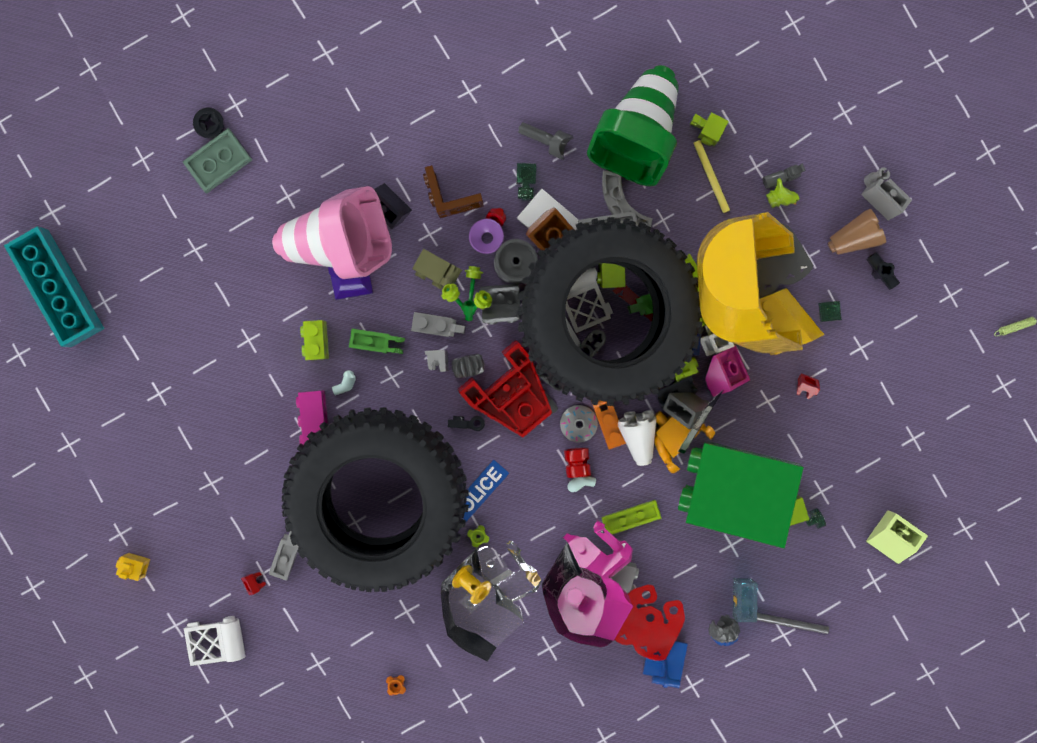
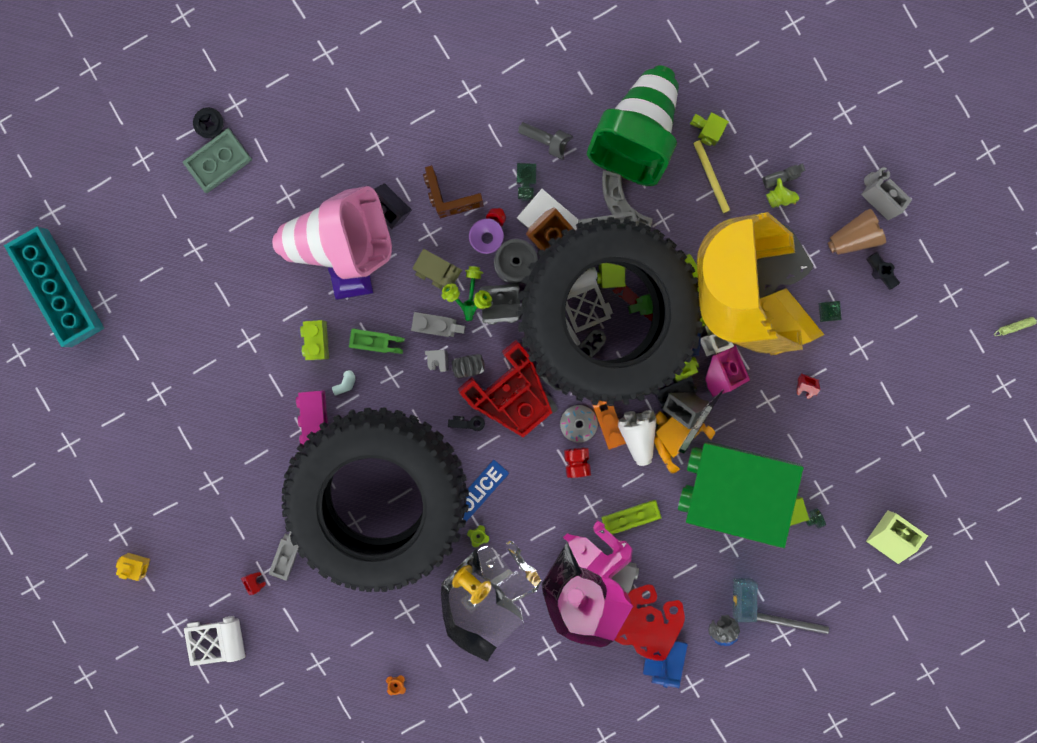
(577, 483): light aqua arm -> none

